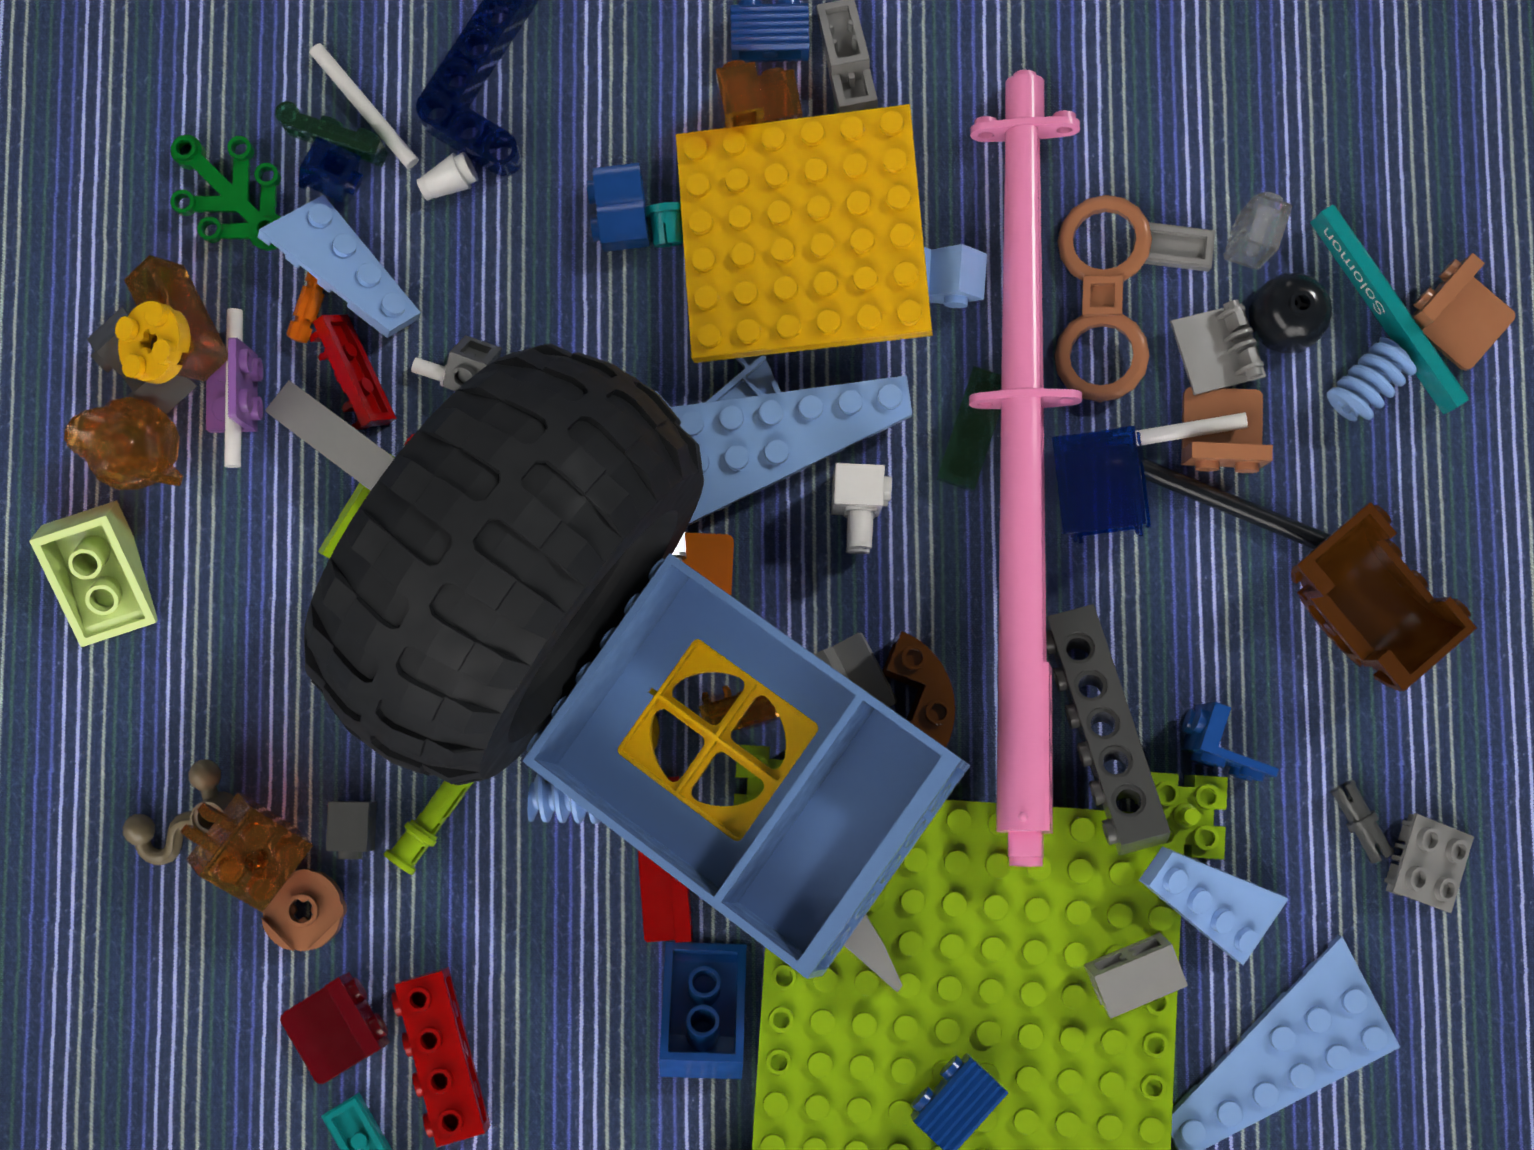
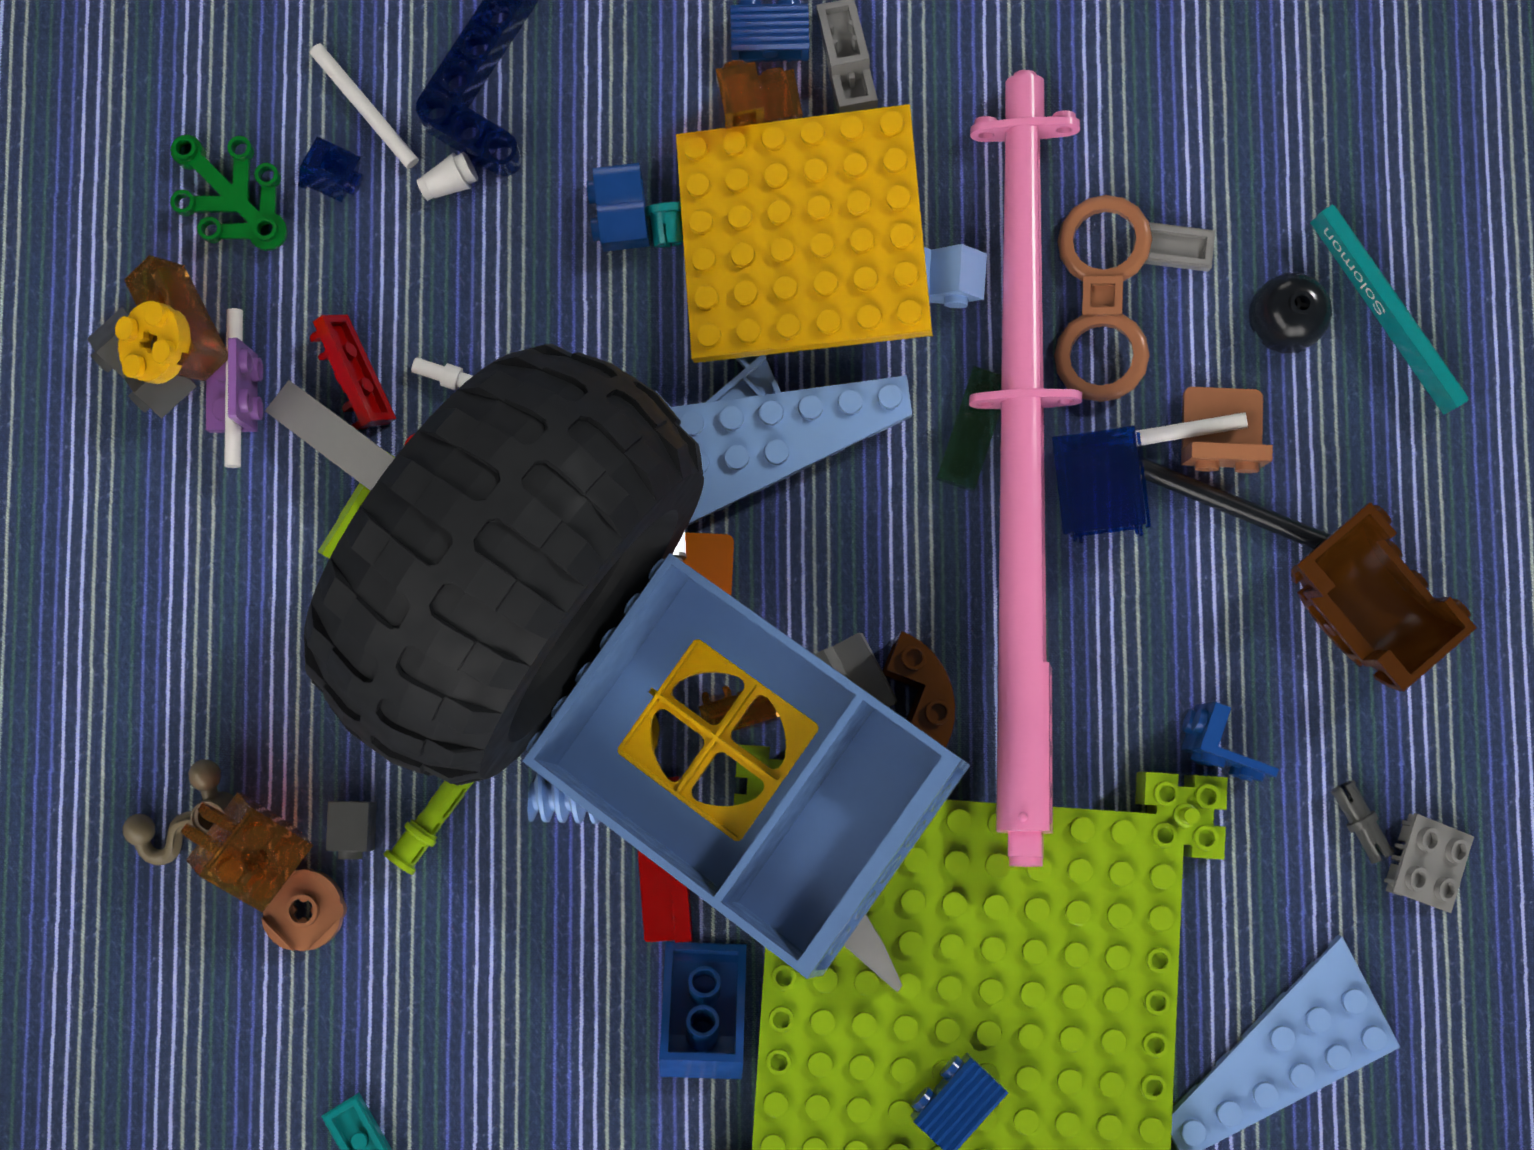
(95, 573): yellowish green slope -> none
(126, 443): clear orange helmet -> none
(306, 310): orange axle -> none
(307, 128): clear green plate -> none
(334, 254): light blue wing -> none
(335, 1028): dark red bracket -> none
(441, 1057): red brick -> none
(468, 359): dark grey bracket -> none
(859, 495): white brick -> none
(1082, 630): dark grey brick -> none
(1136, 975): light grey hinge -> none
(1216, 903): light blue wing -> none
(1218, 348): light grey hinge -> none
(1258, 230): clear brick -> none
(1371, 378): light blue piece -> none
(1462, 314): nougat bracket -> none

